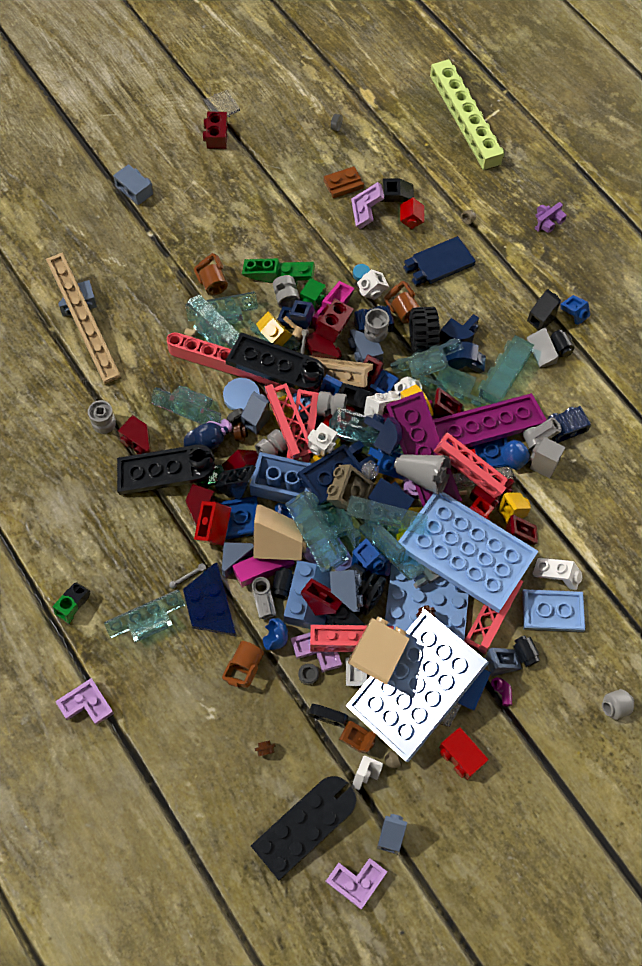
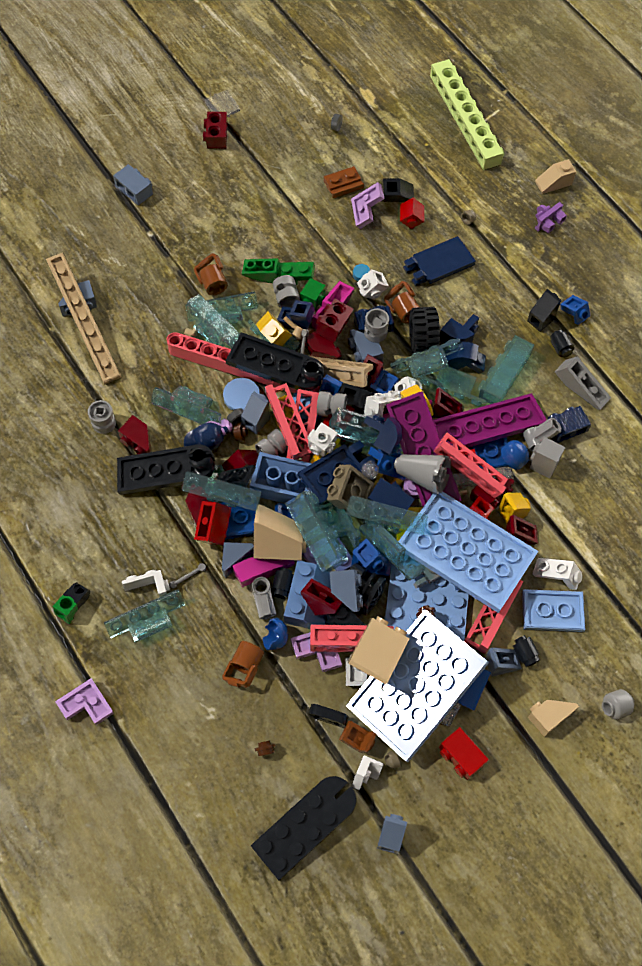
(148, 578): none -> white bracket
(208, 603): clear blue wing -> none
(222, 491): none -> clear light blue bracket
(308, 674): dark grey tile -> none
(357, 888): lavender plate -> none
(504, 689): magenta arm -> none
(543, 348): light grey slope -> none
(550, 714): none -> tan slope
(556, 177): none -> tan slope
(582, 382): none -> light grey slope

